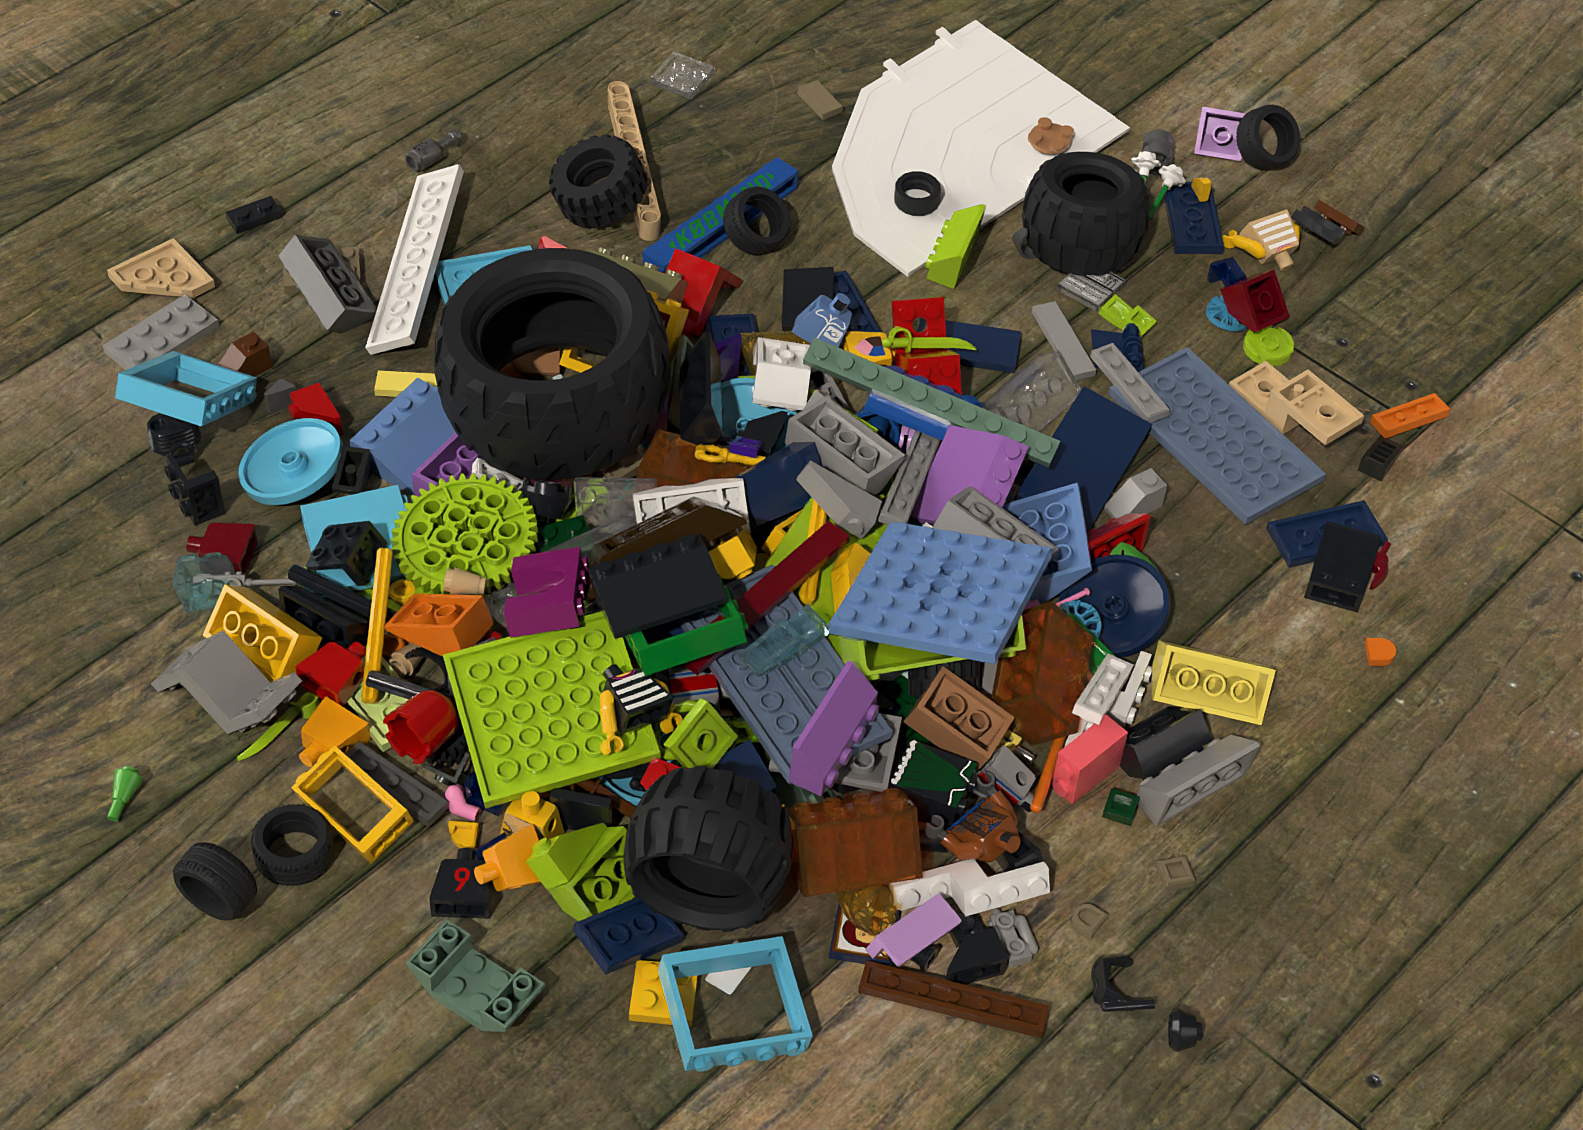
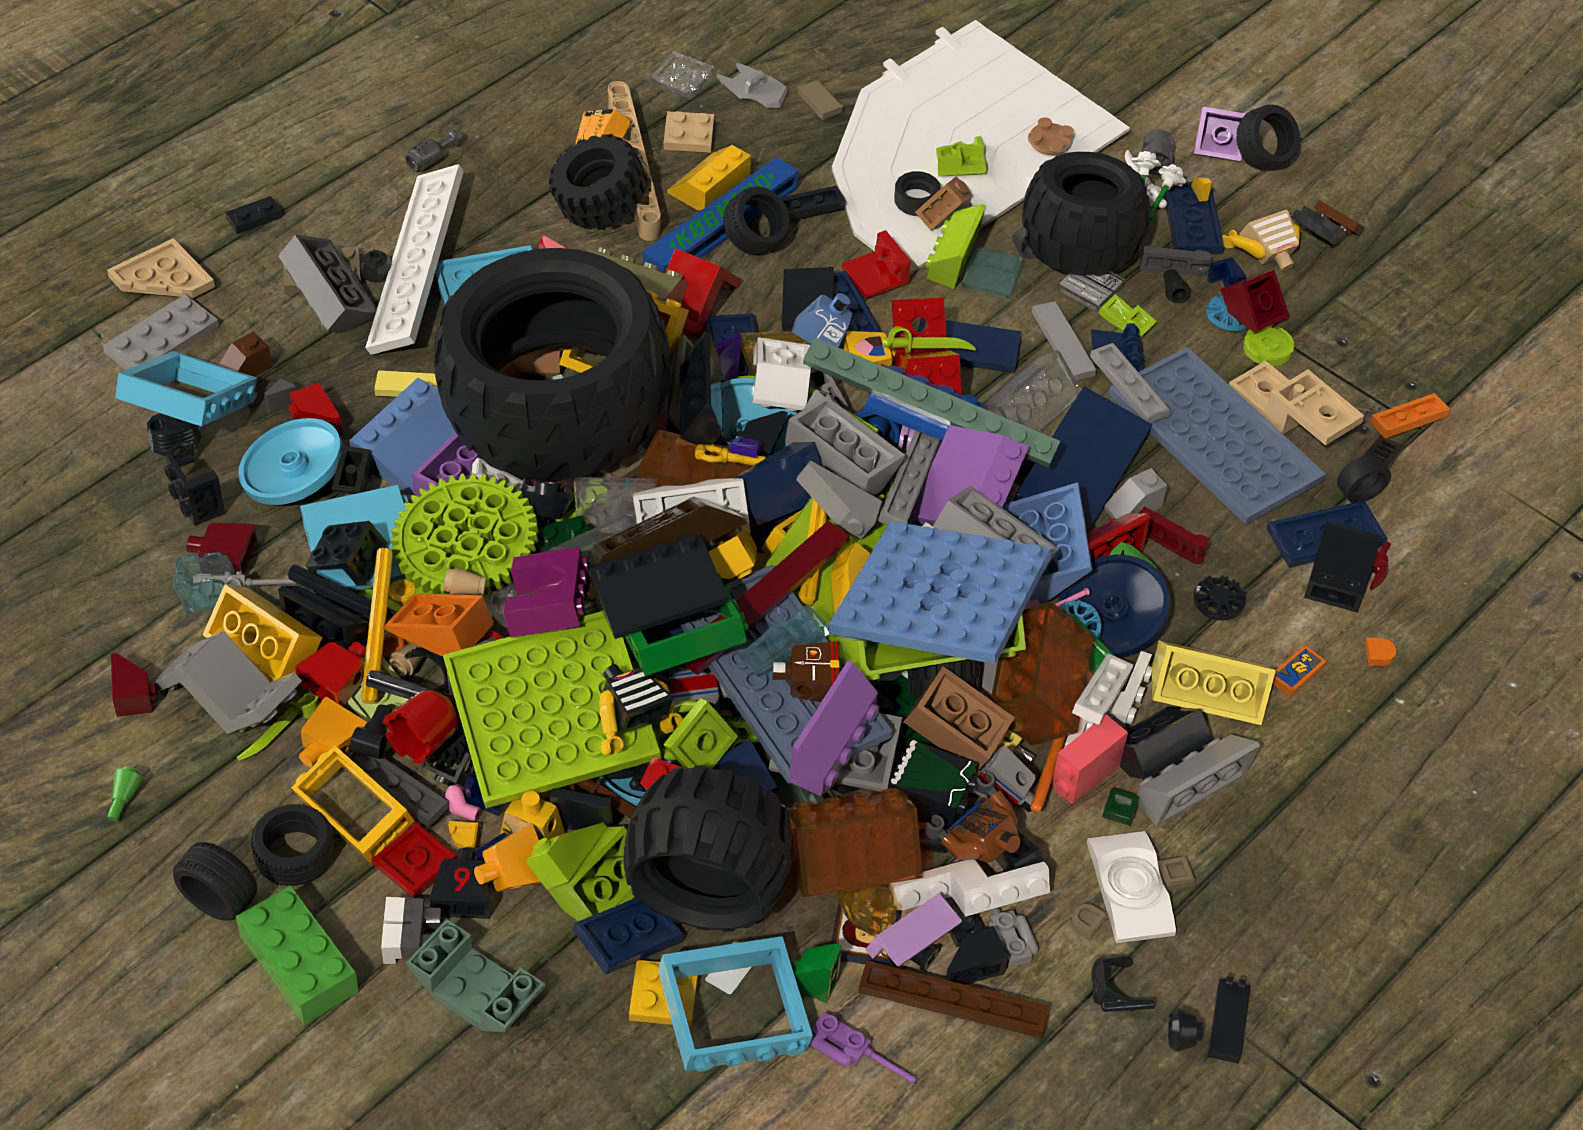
(130, 687): none -> dark red slope
(297, 954): none -> bright green brick
(371, 738): none -> black pin
(375, 266): none -> pearl dark grey cone
(405, 927): none -> hips
(413, 860): none -> red tile
(602, 123): none -> light orange torso
(688, 132): none -> tan plate
(712, 177): none -> yellow slope
(755, 86): none -> light grey shield
(810, 670): none -> reddish brown torso
(814, 202): none -> black plate
(818, 971): none -> green slope
(852, 1043): none -> medium lavender piece
(881, 269): none -> red bracket
(943, 202): none -> medium nougat bracket
(961, 158): none -> lime slope
(992, 272): none -> clear light blue slope
(1132, 887): none -> white slope
(1152, 191): none -> white sword
(1175, 286): none -> pearl dark grey cone
(1176, 538): none -> dark red plate
(1184, 262): none -> dark grey hinge
(1219, 598): none -> black wheel
(1229, 1020): none -> black hinge
(1298, 670): none -> tile
(1363, 478): none -> black tyre

